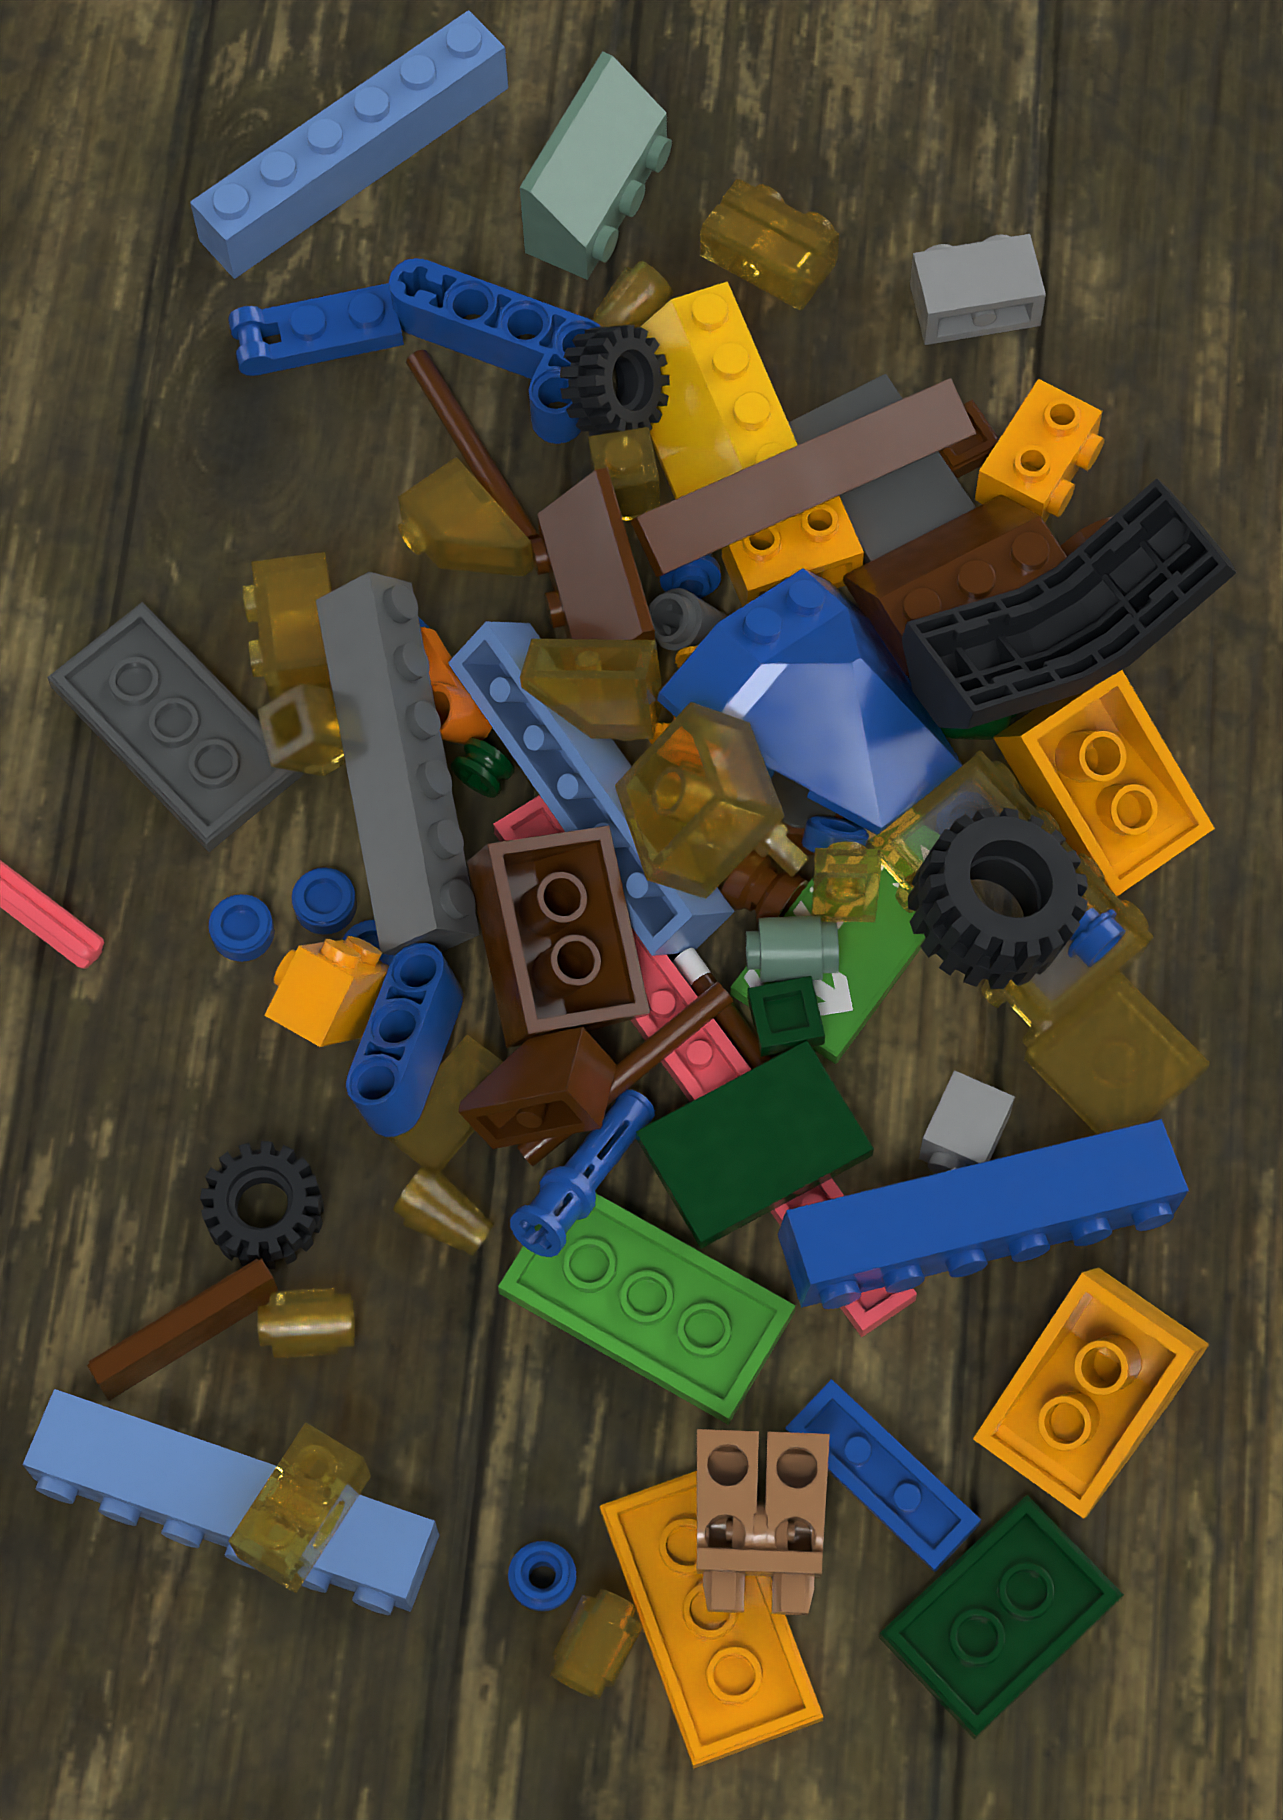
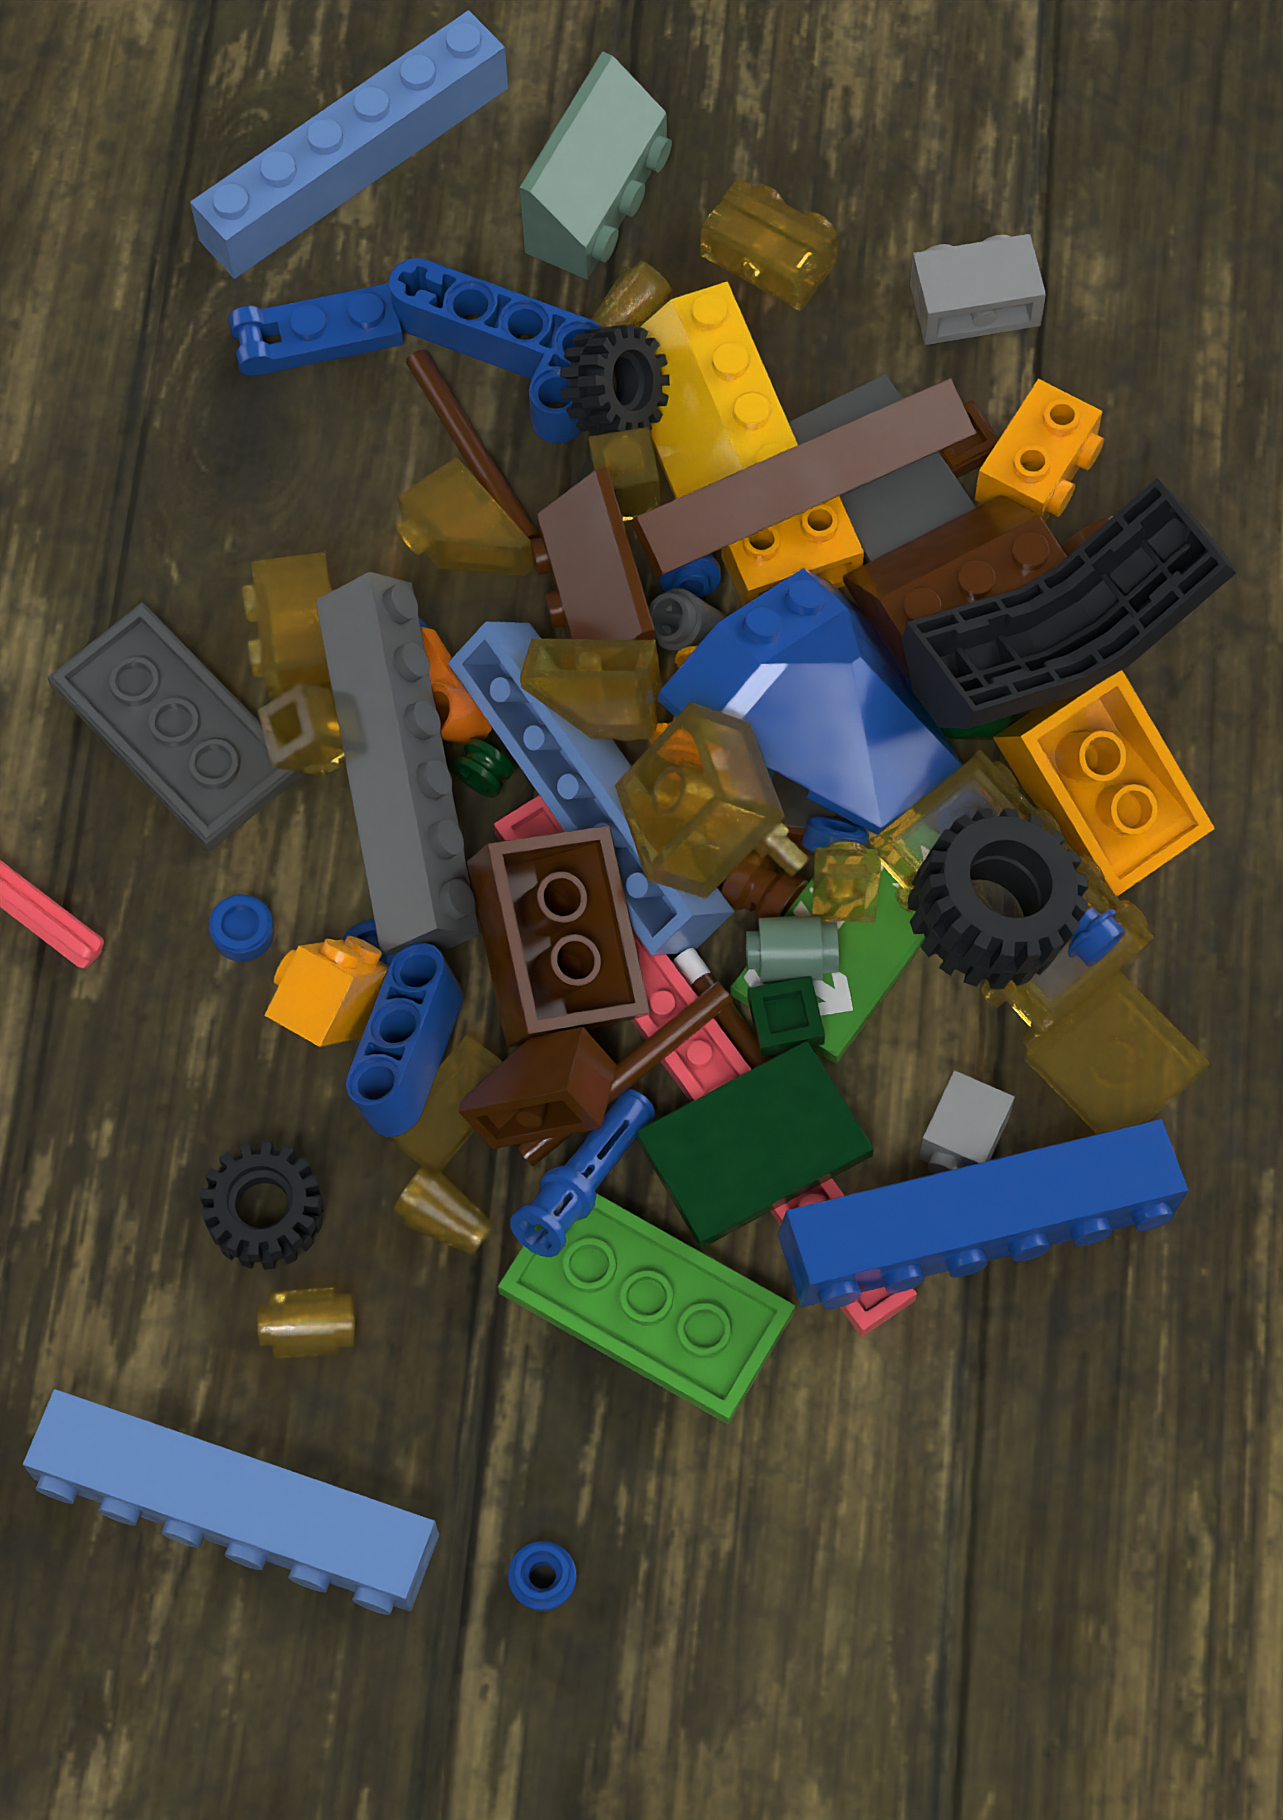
(183, 1329): reddish brown tile -> none
(300, 1507): clear yellow brick -> none
(324, 901): blue tile -> none
(596, 1643): clear yellow brick -> none
(724, 1674): light orange tile -> none
(760, 1537): medium nougat hips -> none
(887, 1477): blue plate -> none
(1000, 1616): dark green tile -> none
(1090, 1390): light orange slope -> none

